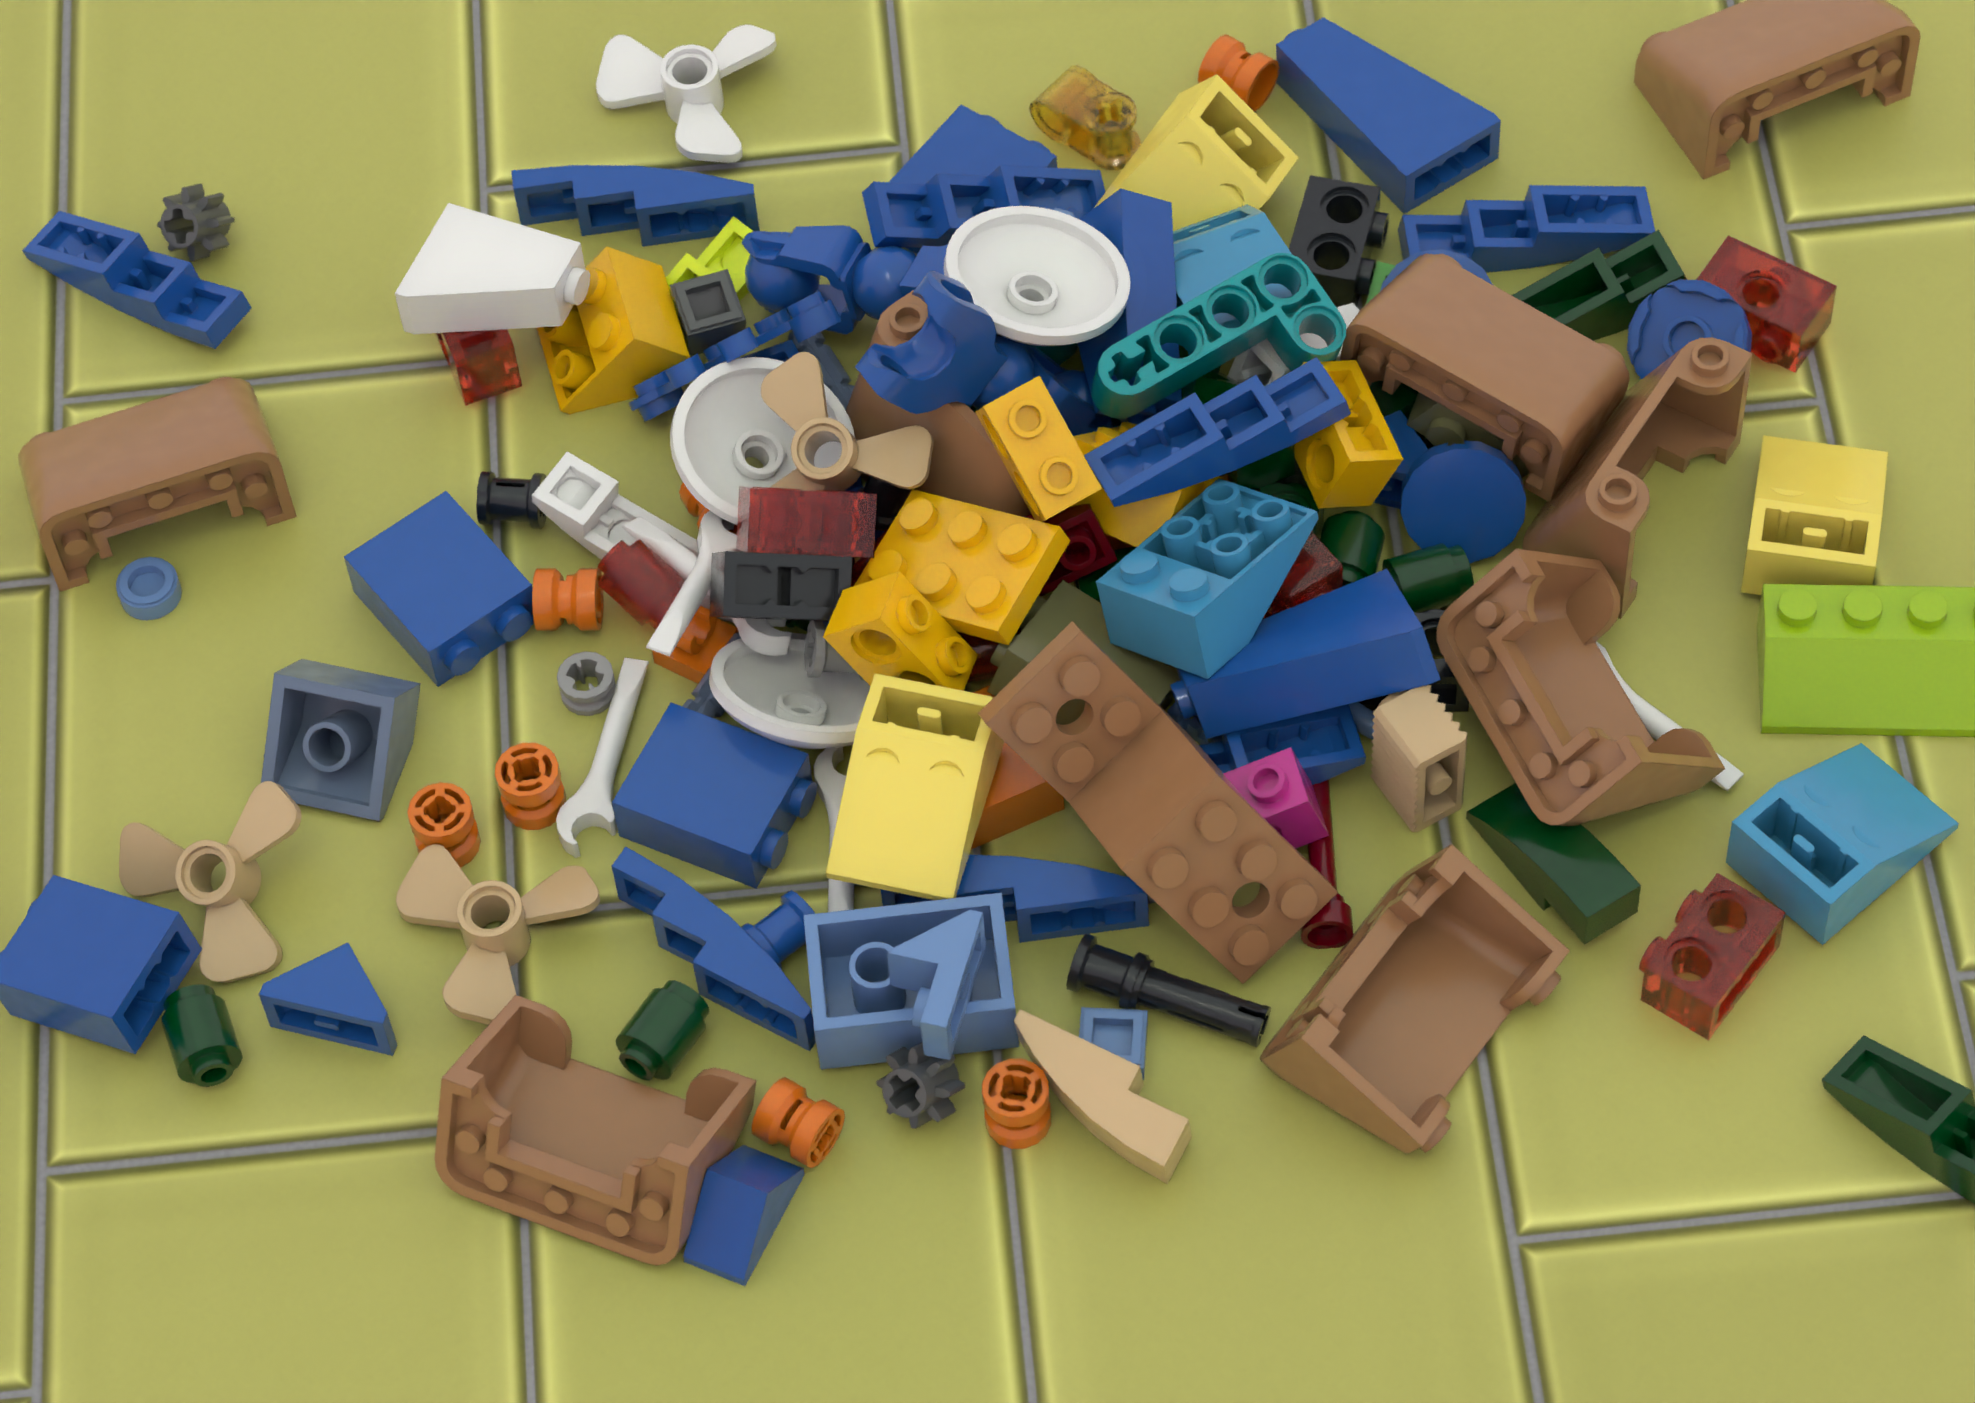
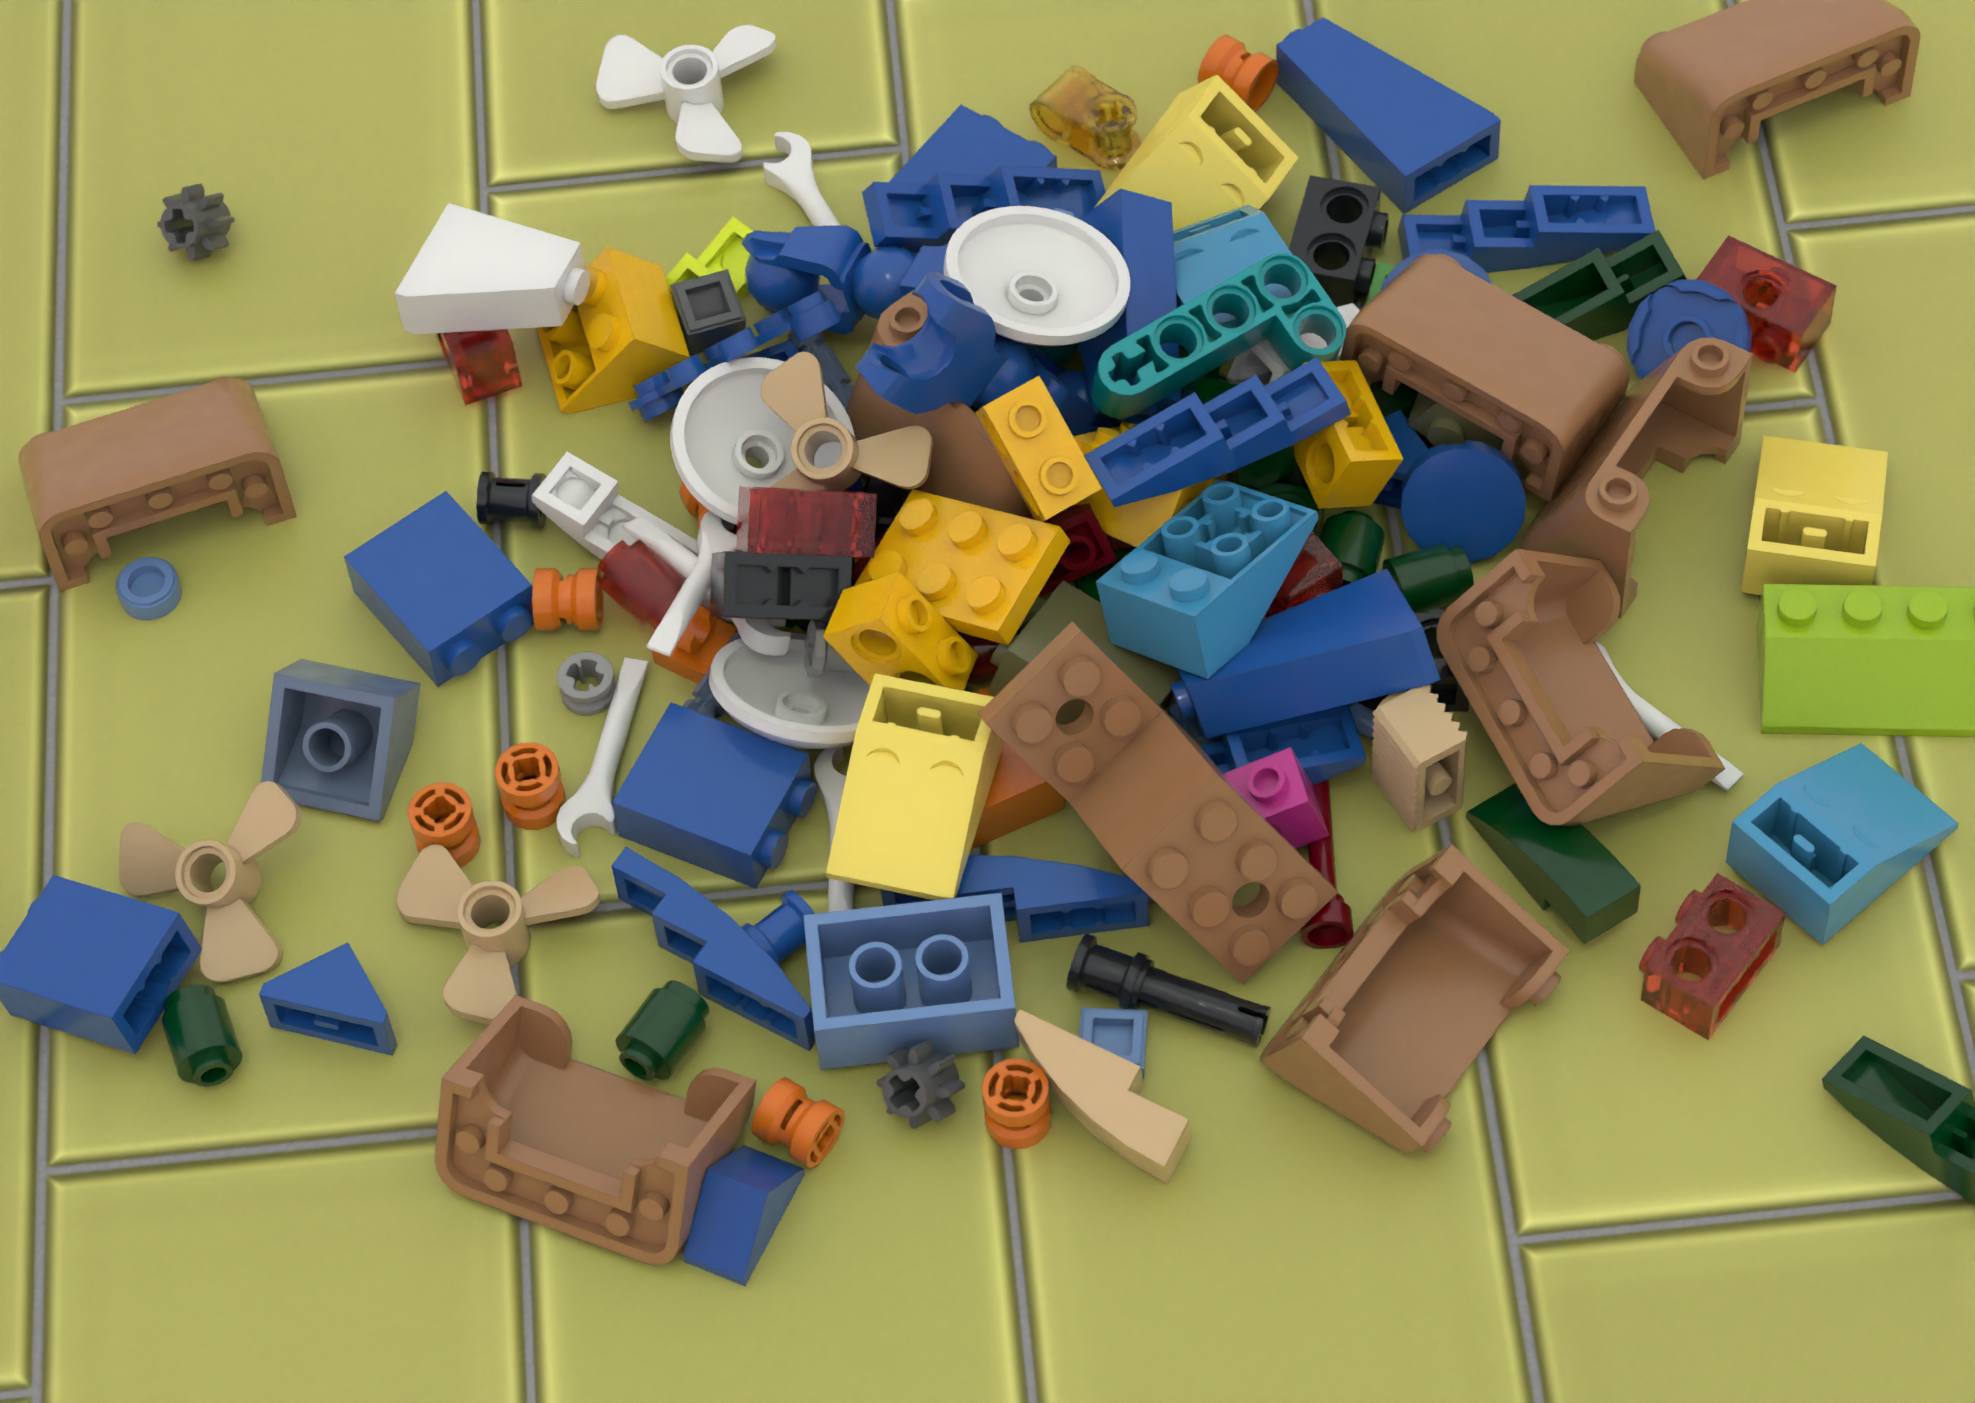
(139, 282): blue slope -> none
(615, 198): blue slope -> none
(797, 179): none -> white piece
(943, 972): medium blue slope -> none

